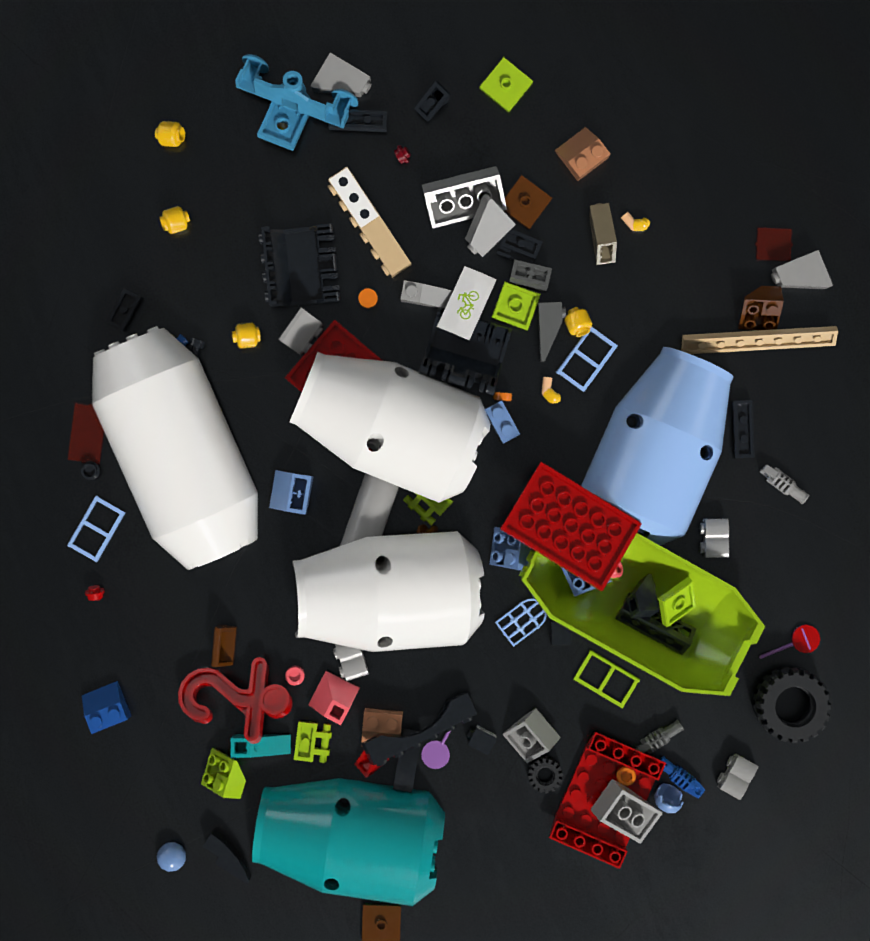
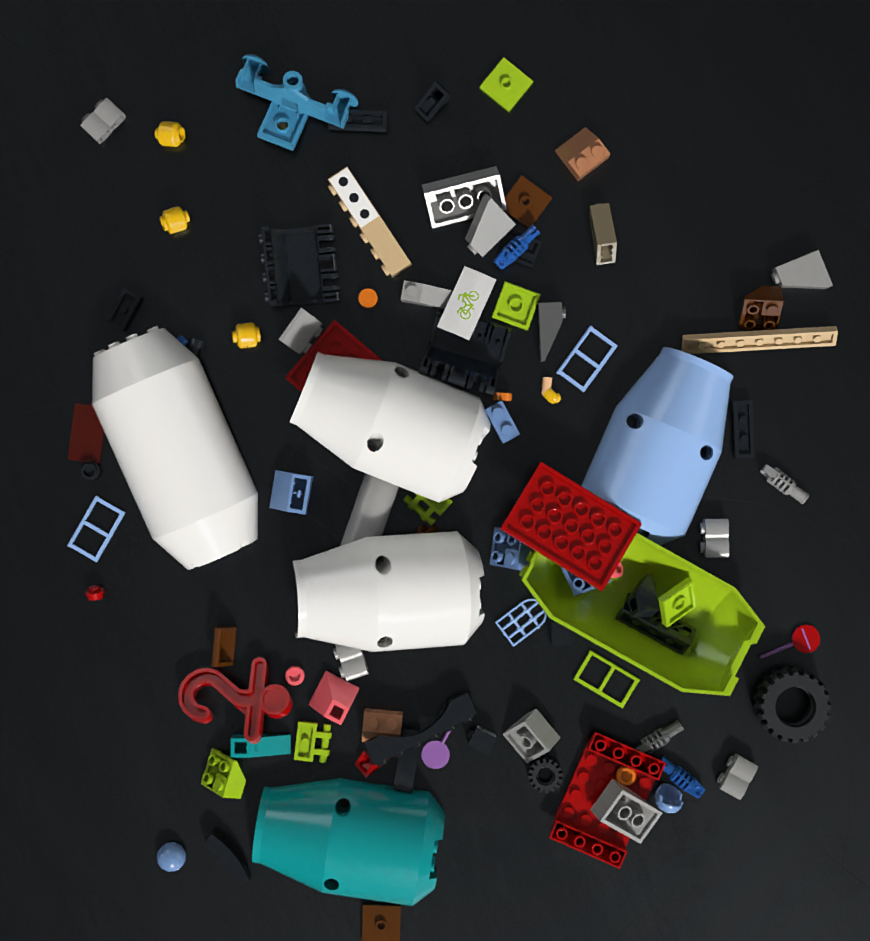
(103, 120): none -> light grey brick
(105, 707): blue slope -> none
(340, 75): light grey slope -> none
(402, 154): dark red plate -> none
(515, 247): none -> blue hinge
(530, 276): dark grey hinge -> none
(578, 322): yellow head -> none
(635, 224): arm -> none
(774, 244): clear red piece -> none

